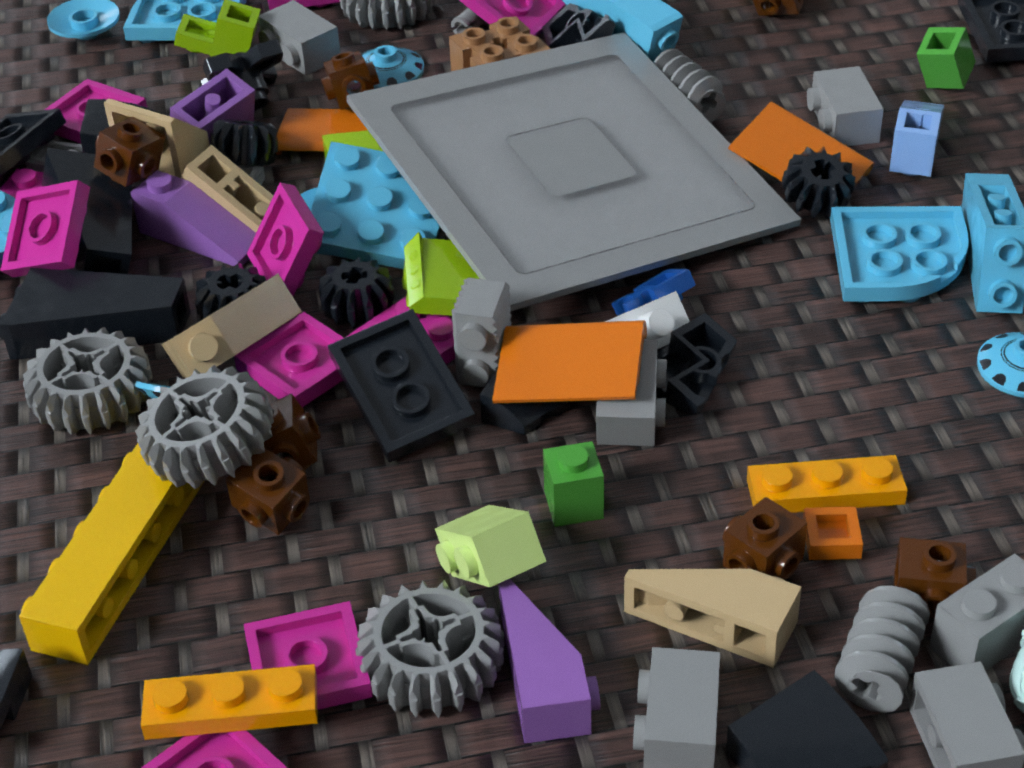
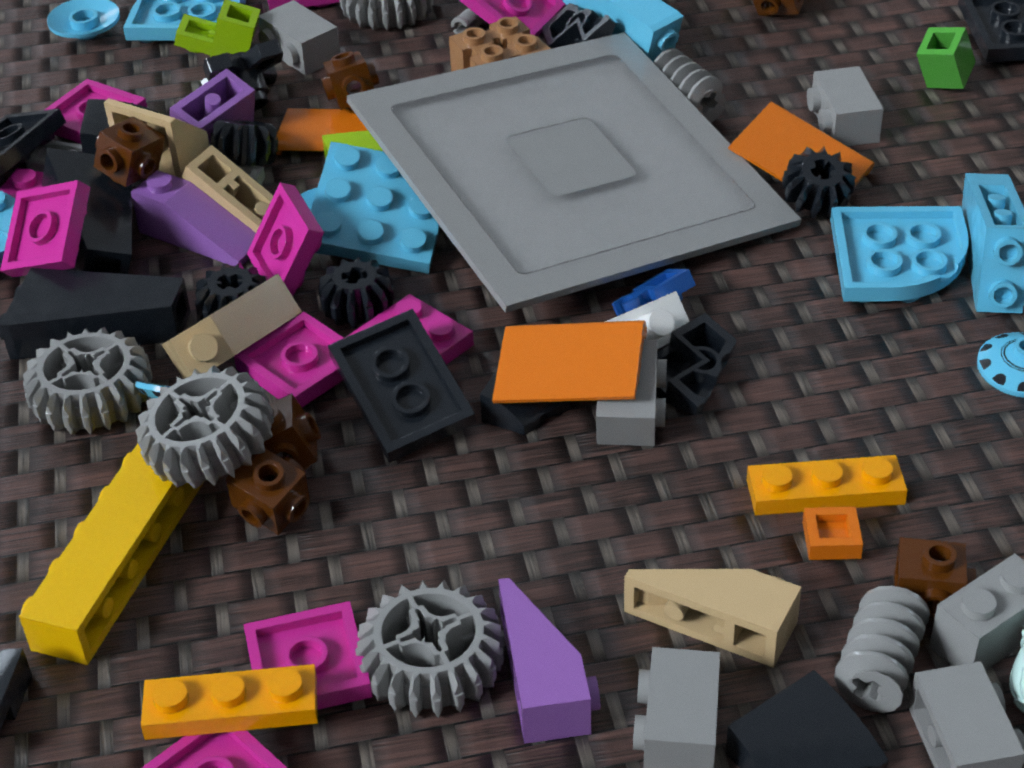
(394, 64): medium azure dish -> none
(433, 275): lime slope -> none
(479, 329): light grey brick -> none
(489, 545): yellowish green brick -> none
(573, 483): bright green brick -> none
(765, 540): reddish brown brick -> none
(916, 138): light blue slope -> none

